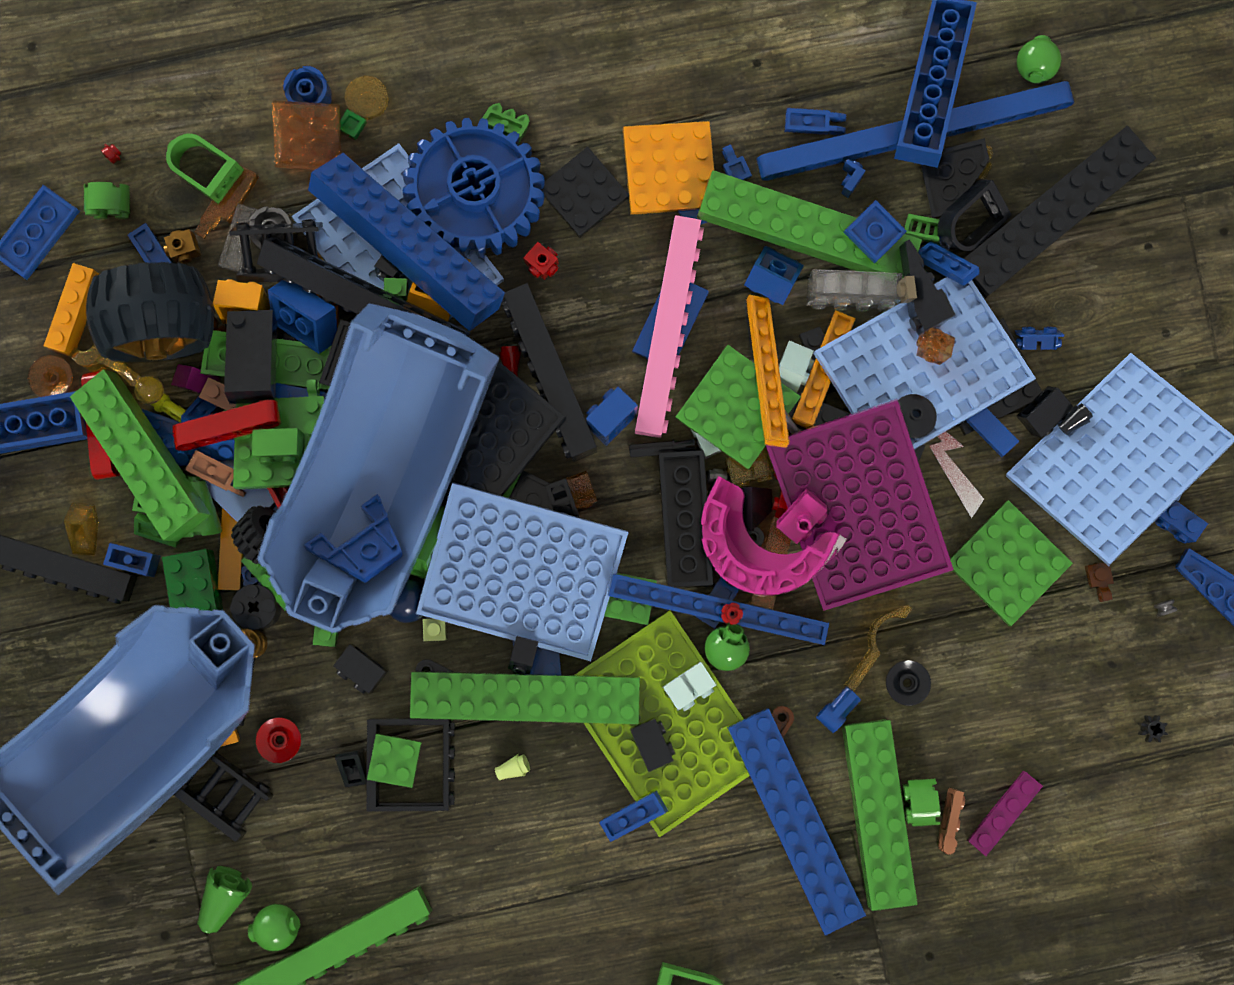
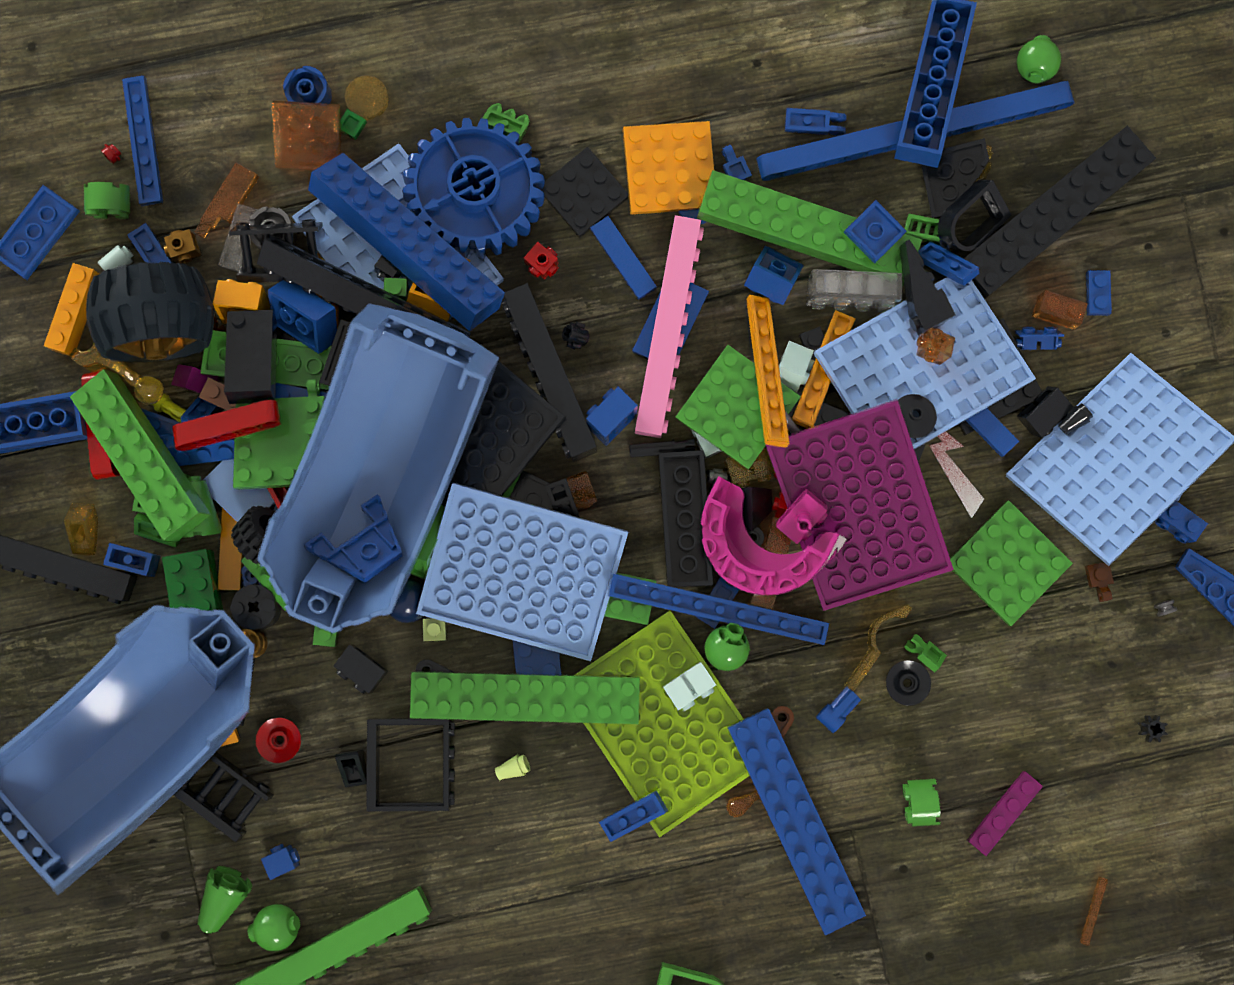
(42, 371): clear orange dish -> none
(116, 257): none -> light aqua brick
(142, 141): none -> blue plate
(212, 471): nougat hinge -> none
(221, 182): bright green window -> none
(278, 445): bright green brick -> none
(280, 860): none -> blue brick
(394, 760): bright green plate -> none
(510, 358): red cone -> none
(523, 655): black brick -> none
(575, 335): none -> black gear
(623, 257): none -> blue tile
(652, 744): black brick -> none
(727, 609): red plate -> none
(739, 805): none -> clear orange piece
(851, 181): blue bracket -> none
(879, 814): bright green brick -> none
(906, 289): dark tan plate -> none
(928, 653): none -> bright green plate
(950, 821): nougat hinge -> none
(1059, 309): none -> clear orange brick
(1093, 911): none -> clear orange bar
(1098, 292): none -> blue plate

